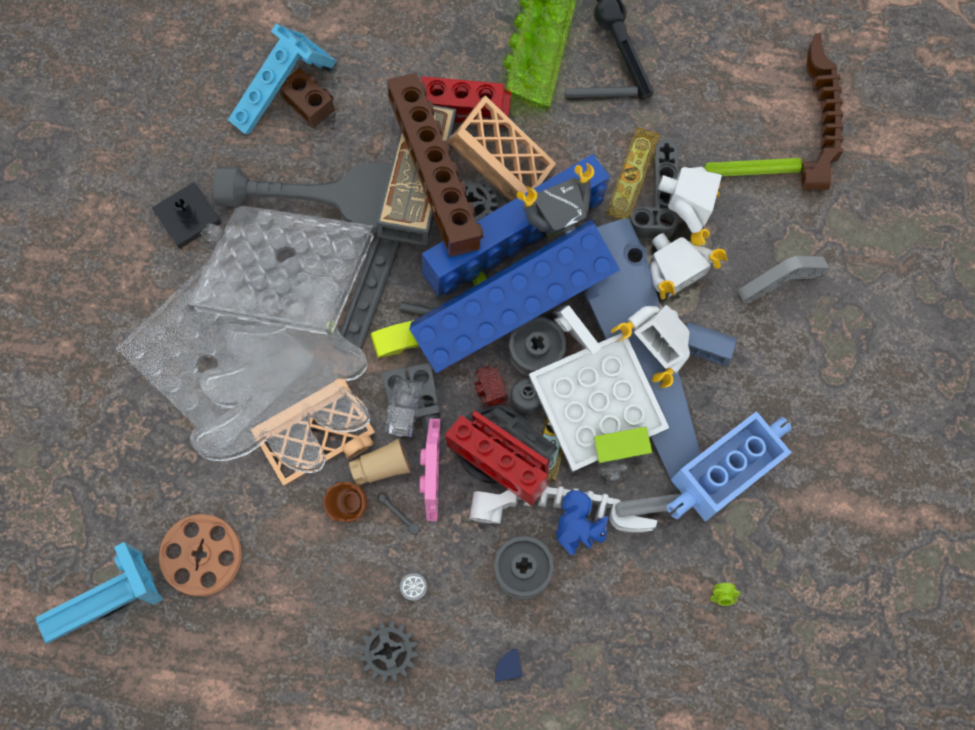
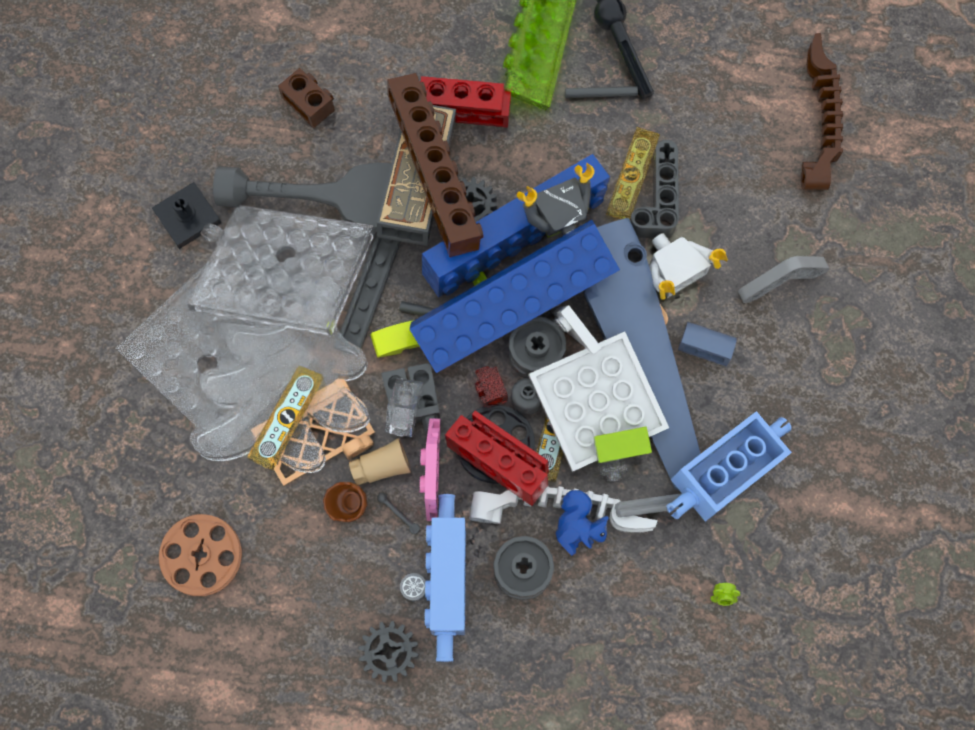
(101, 600): medium azure bracket -> none
(274, 72): medium azure bracket -> none
(285, 417): none -> tile
(447, 581): none -> light blue brick
(494, 170): light nougat fence -> none
(509, 666): dark blue tile -> none
(523, 433): dark grey hinge -> none
(663, 335): white torso -> none
(693, 198): white torso -> none
(755, 167): lime axle -> none

